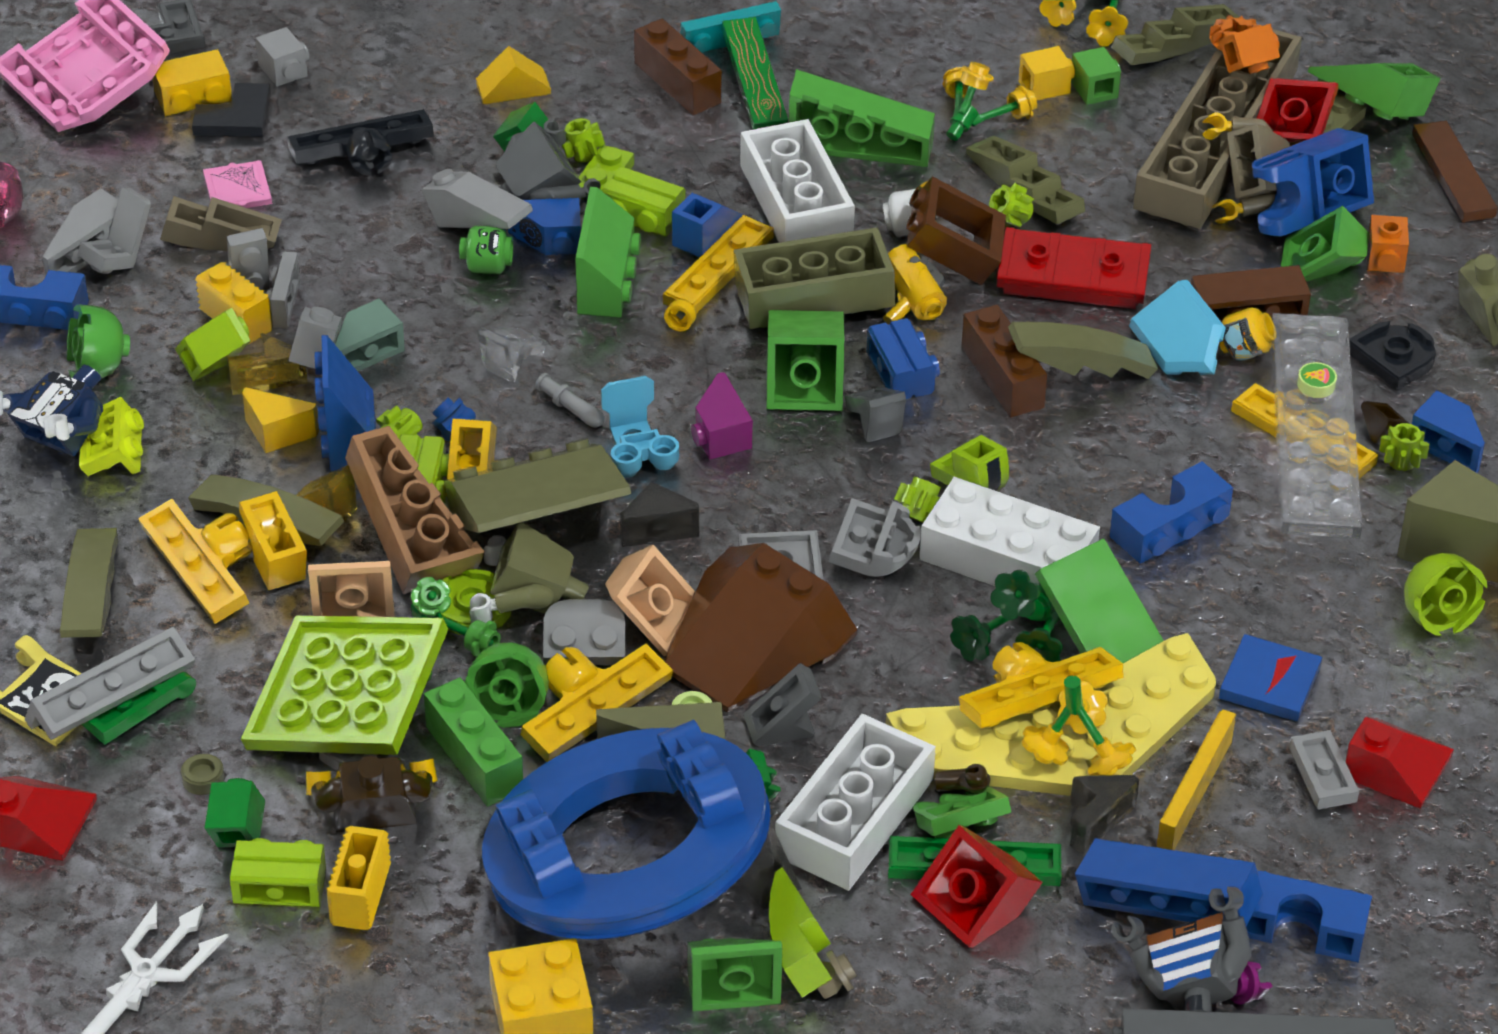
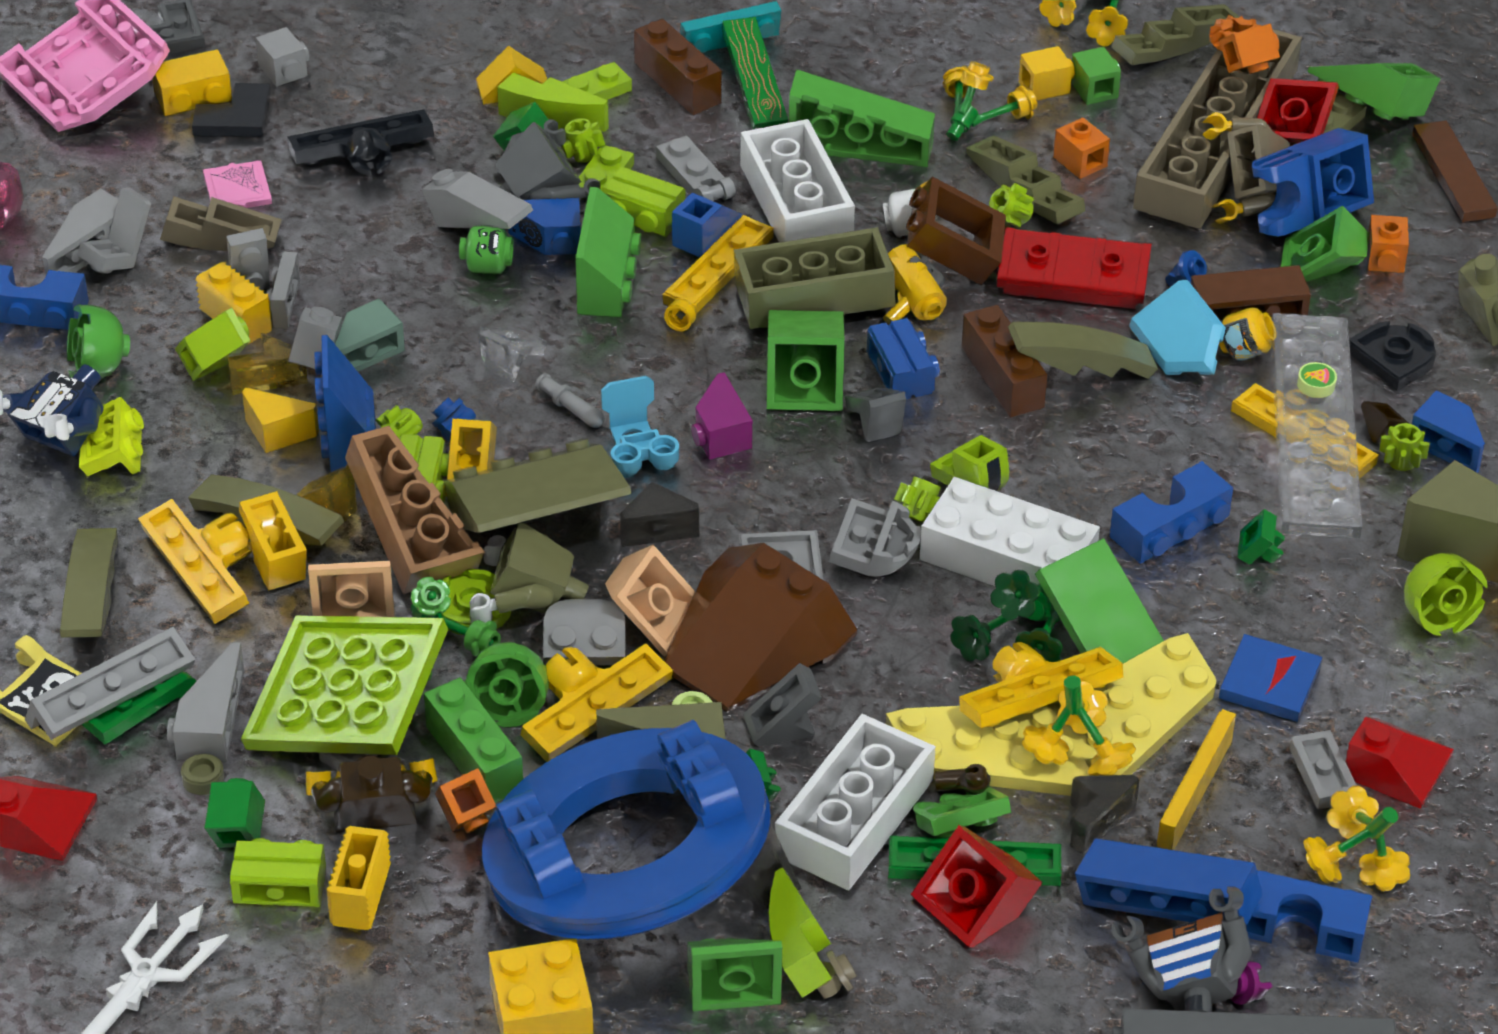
(209, 709): none -> light grey slope
(466, 801): none -> orange brick
(555, 99): none -> lime slope
(605, 81): none -> lime plate
(694, 169): none -> light grey plate
(1081, 148): none -> orange brick
(1189, 264): none -> blue plate
(1260, 539): none -> green tile
(1354, 817): none -> yellow plant

